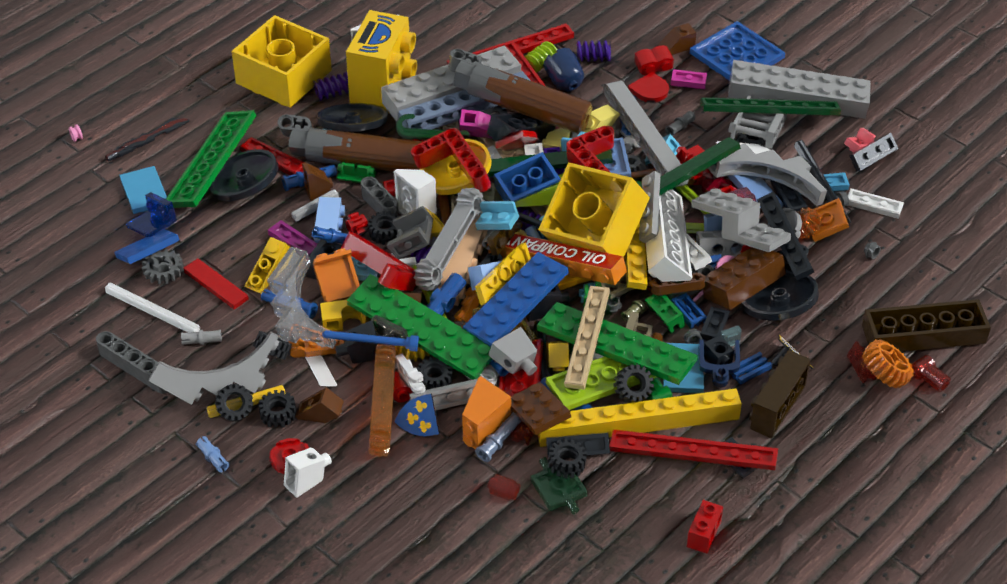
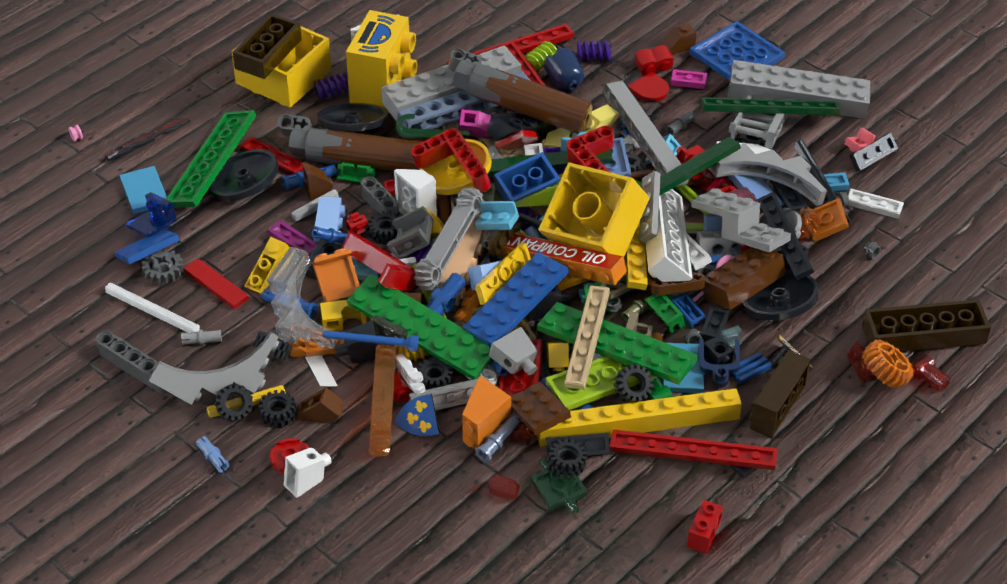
(267, 46): none -> dark brown brick

